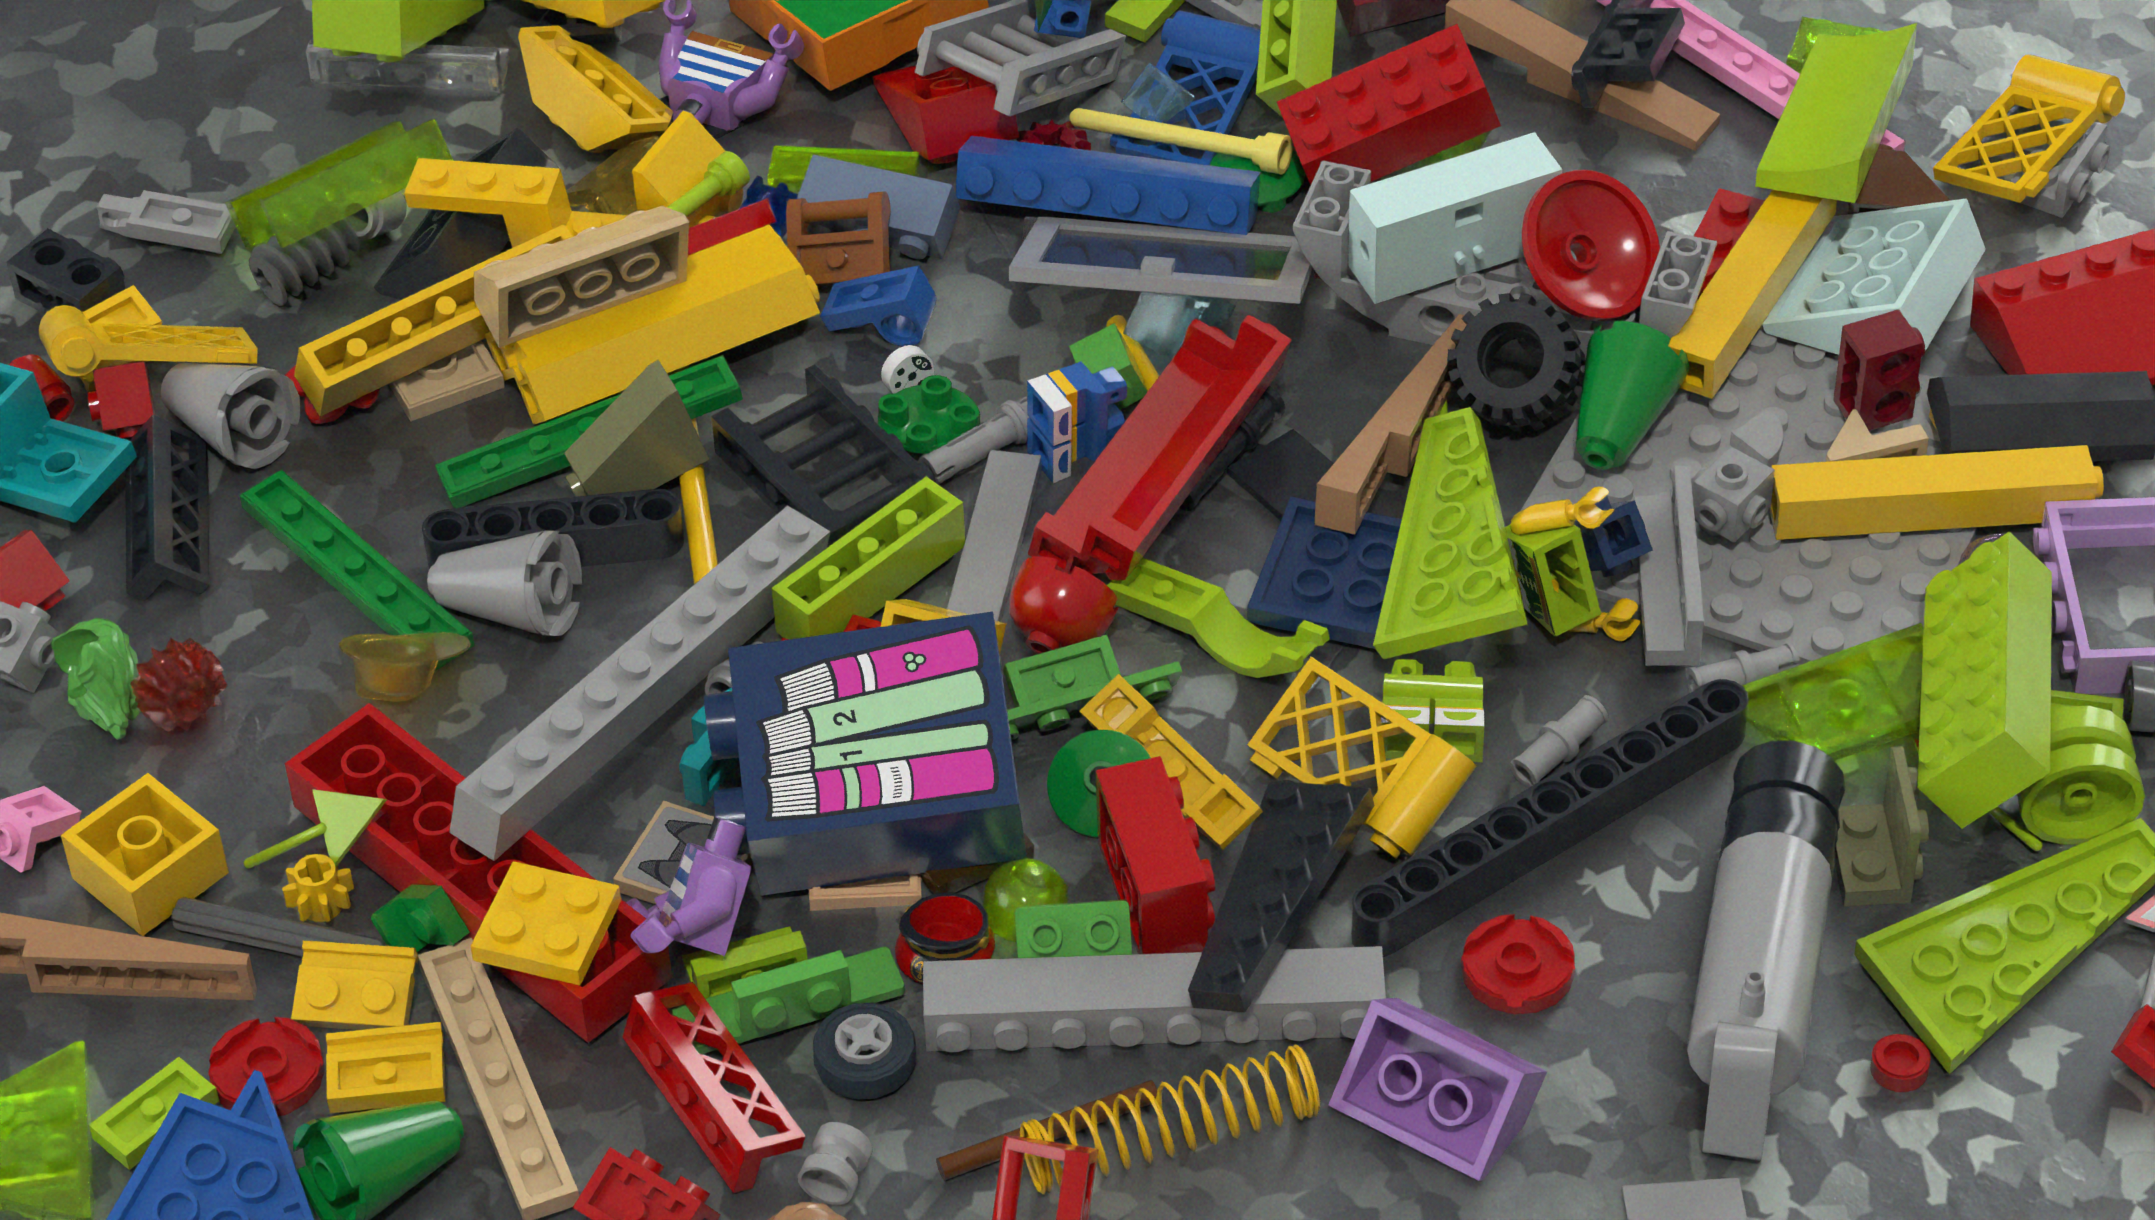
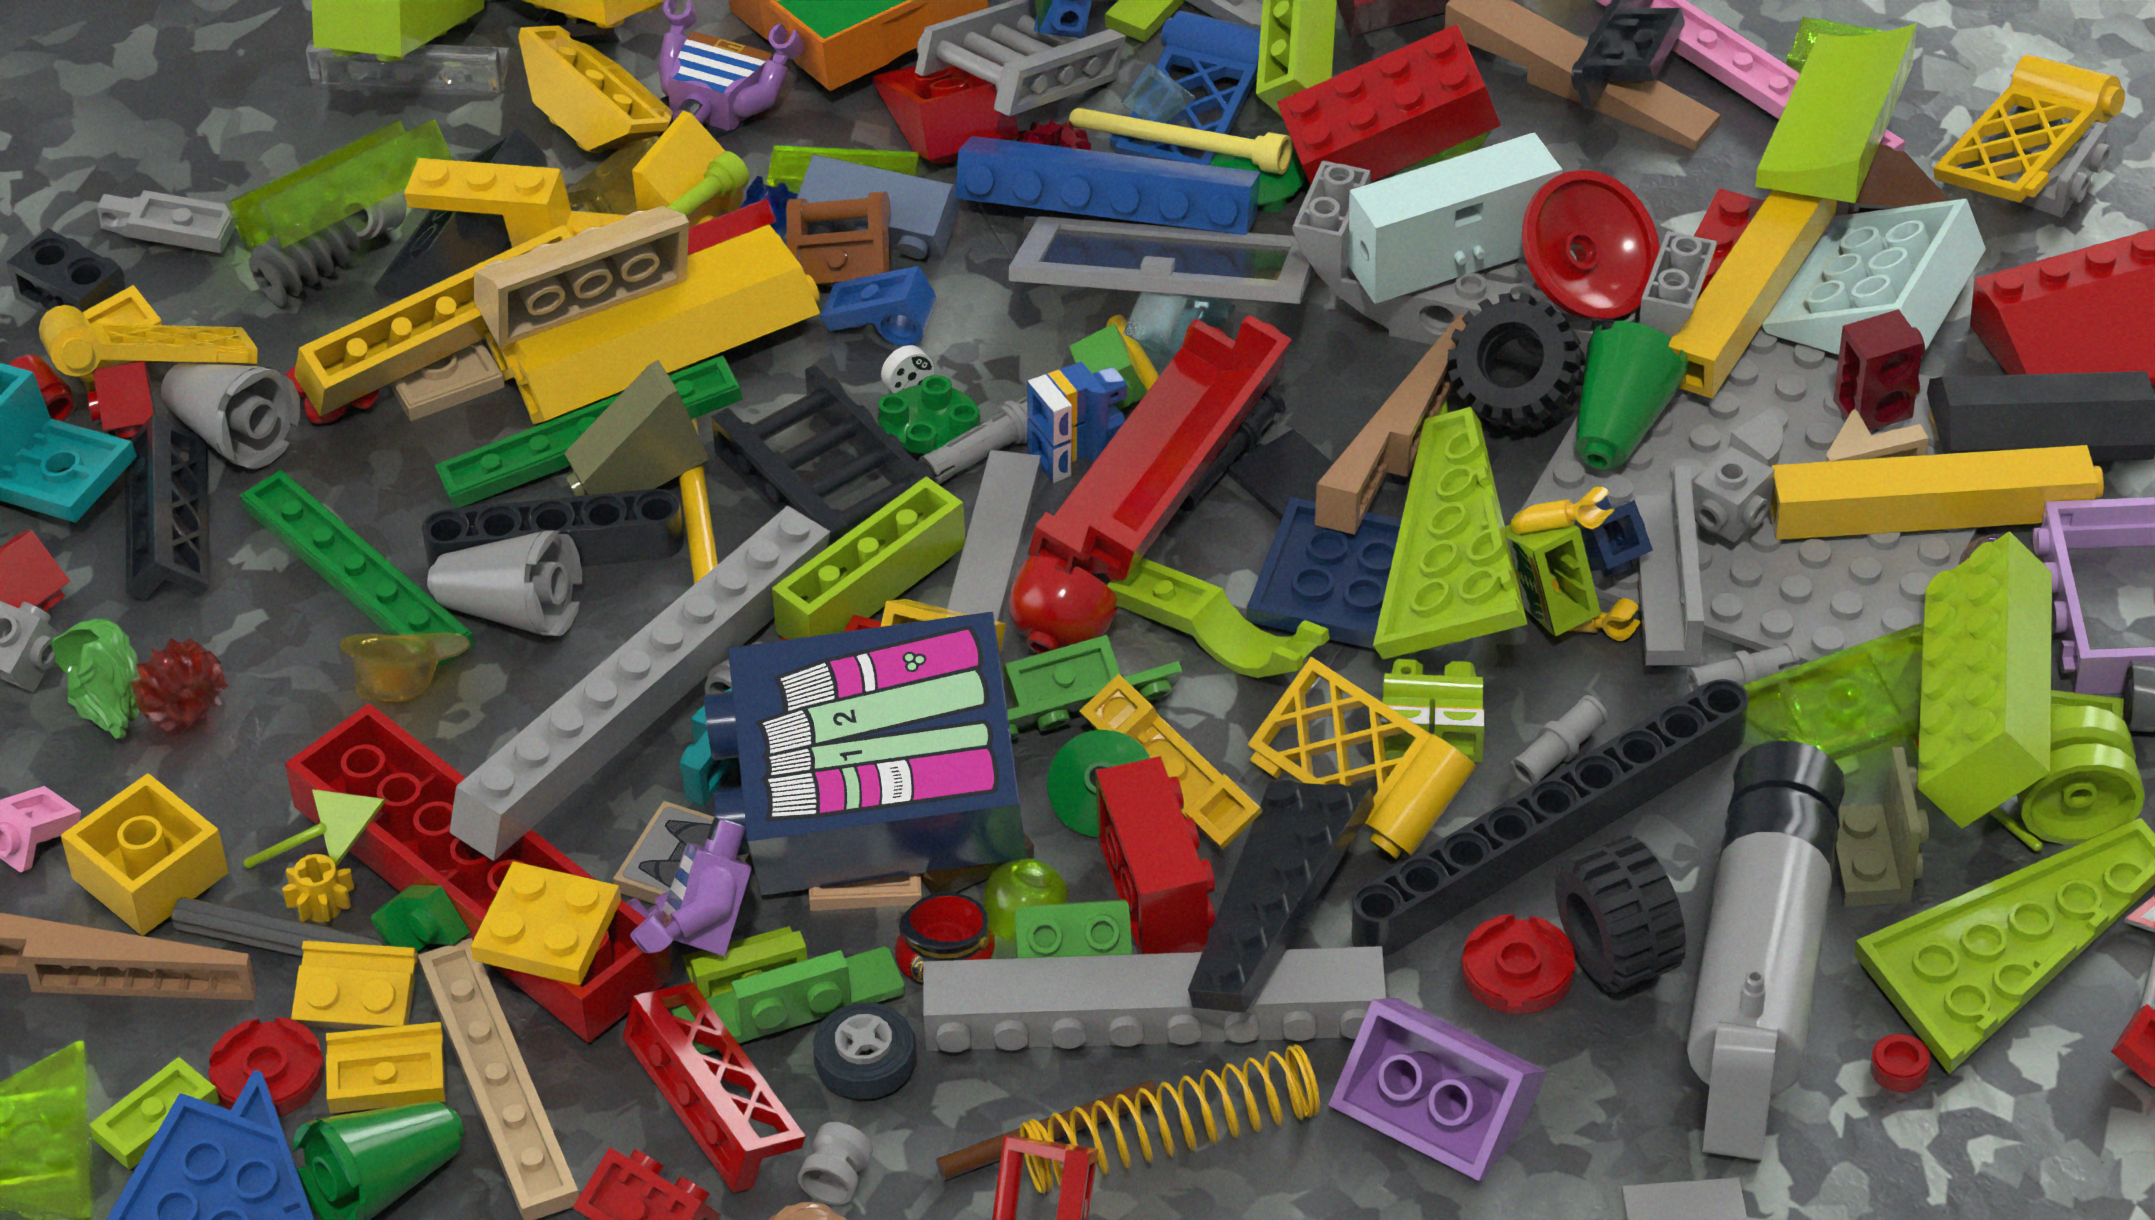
(1620, 913): none -> black tyre

